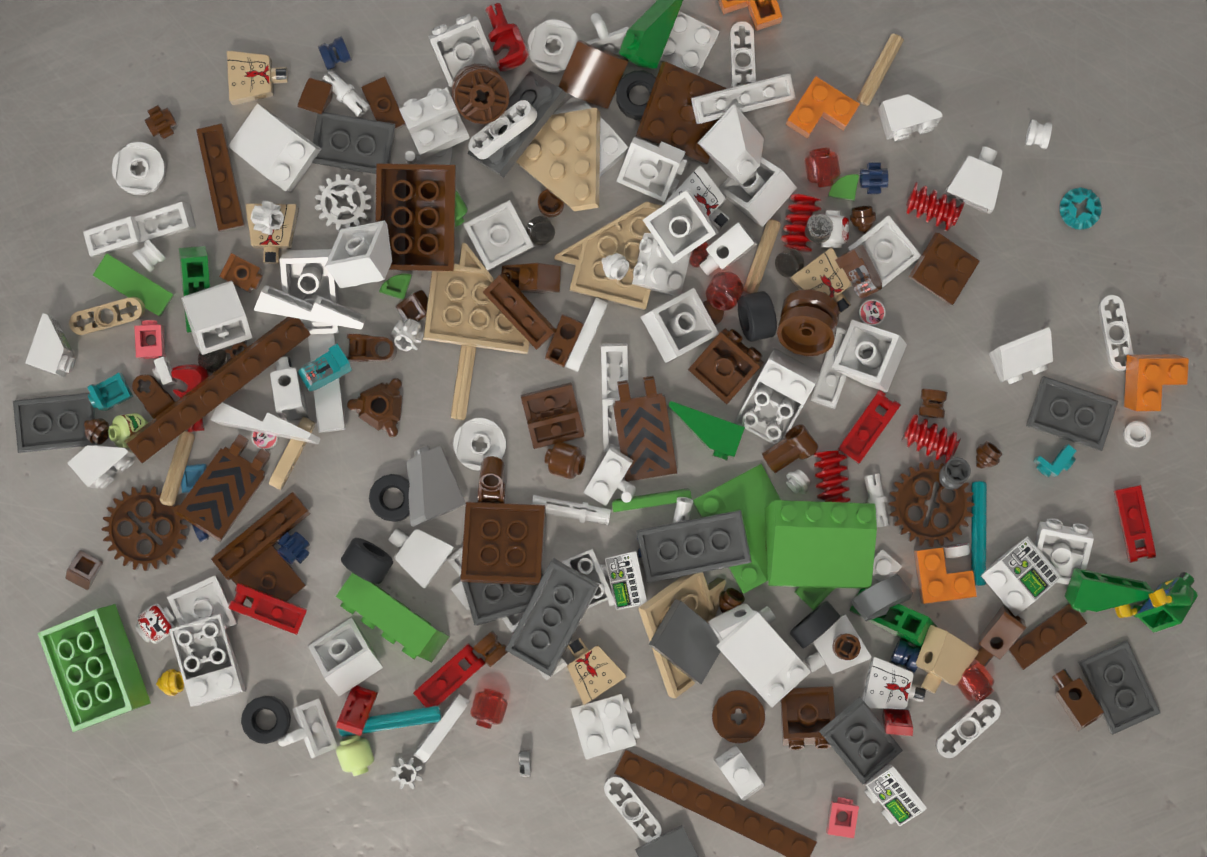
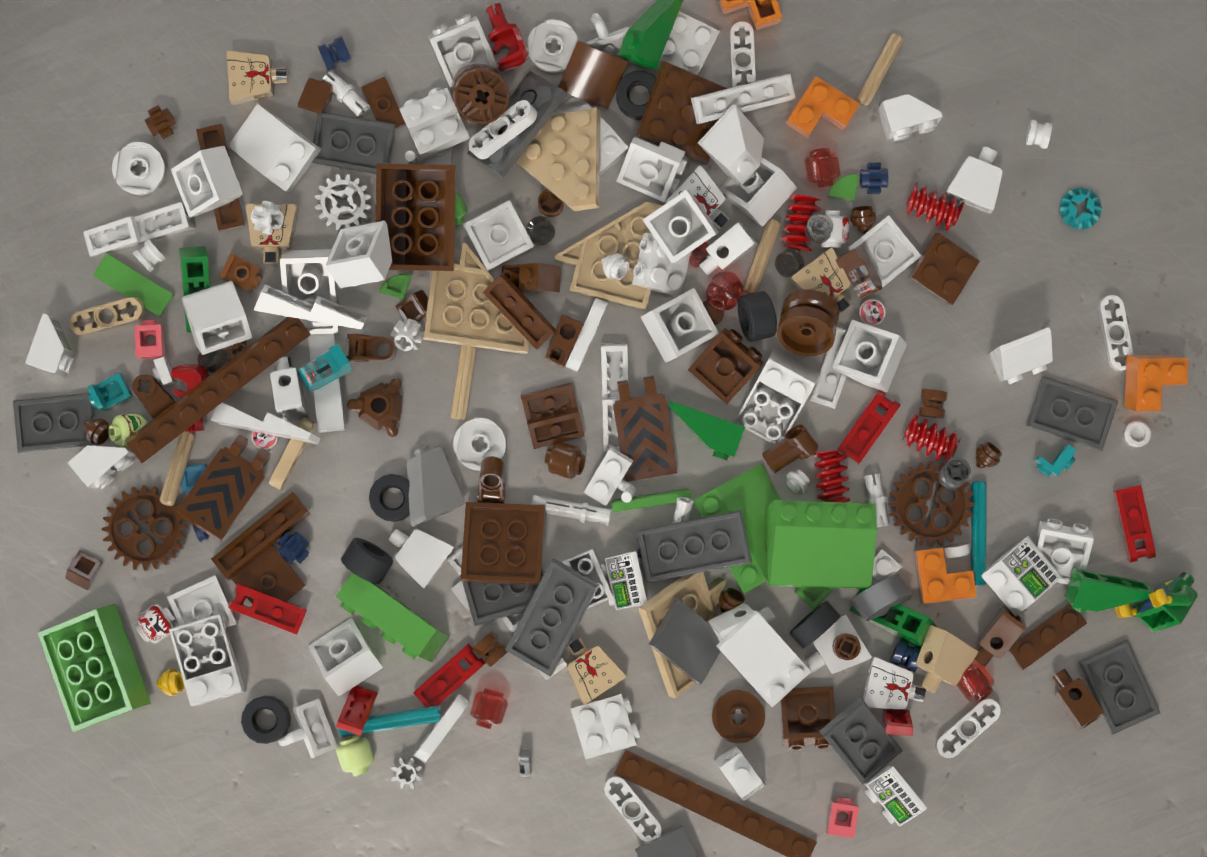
(206, 181): none -> white slope

